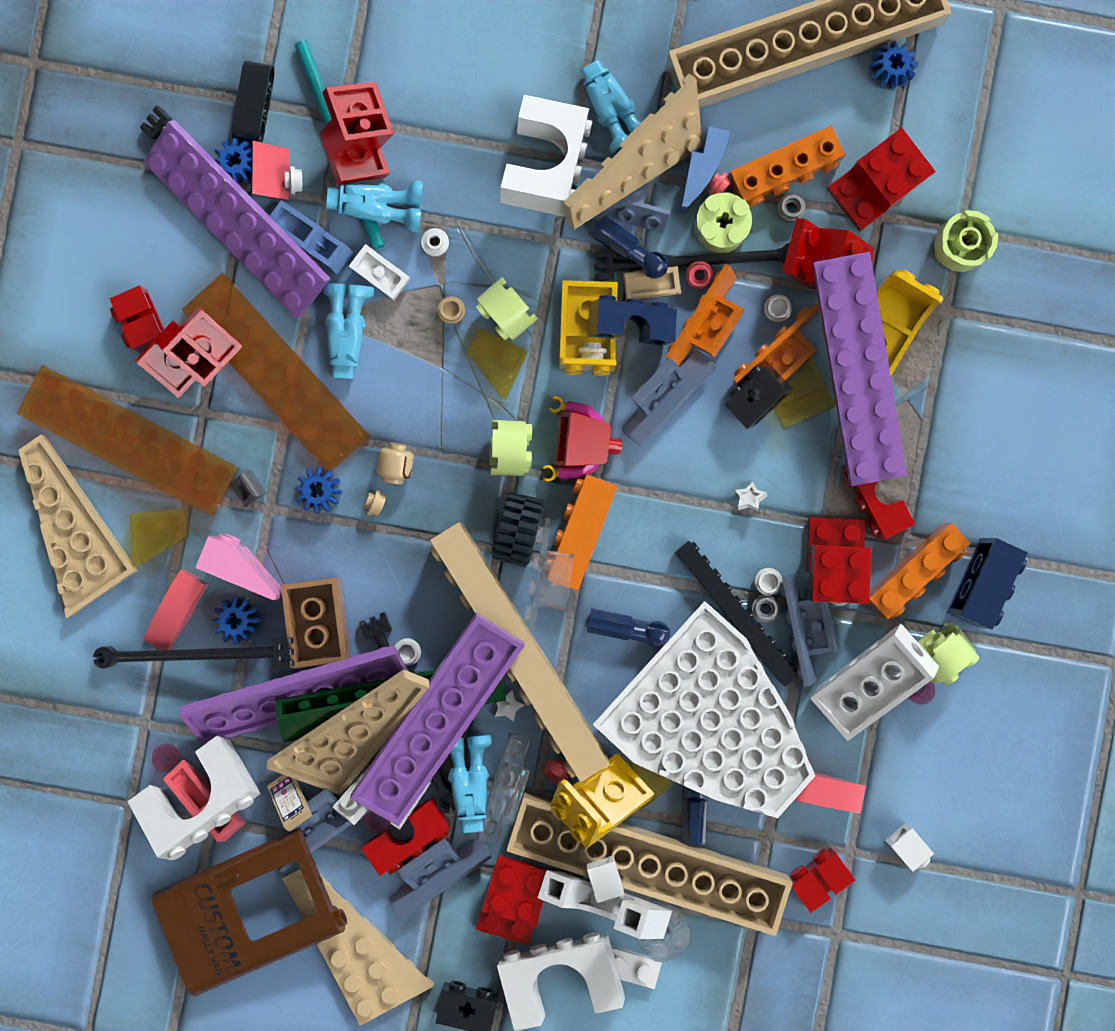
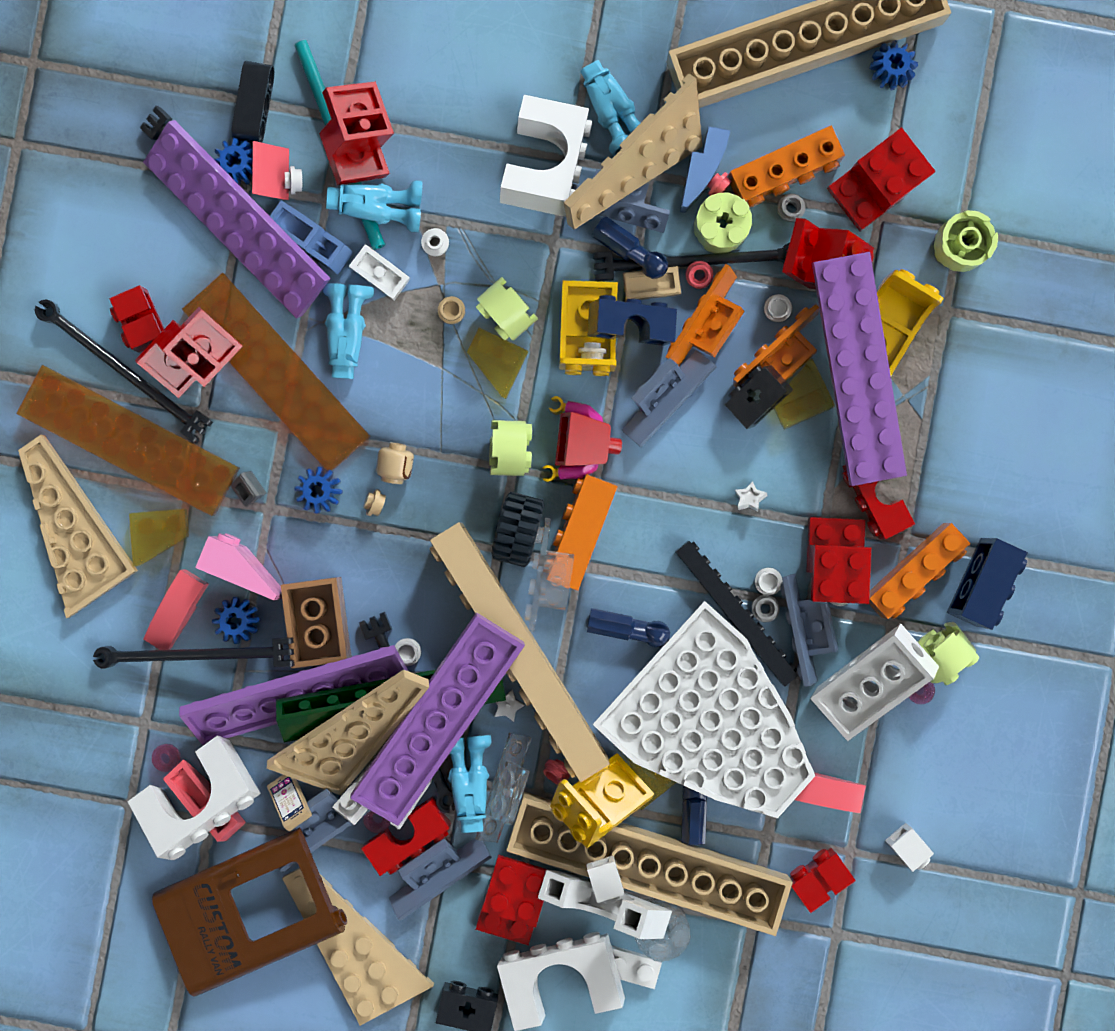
(190, 422): none -> black hinge

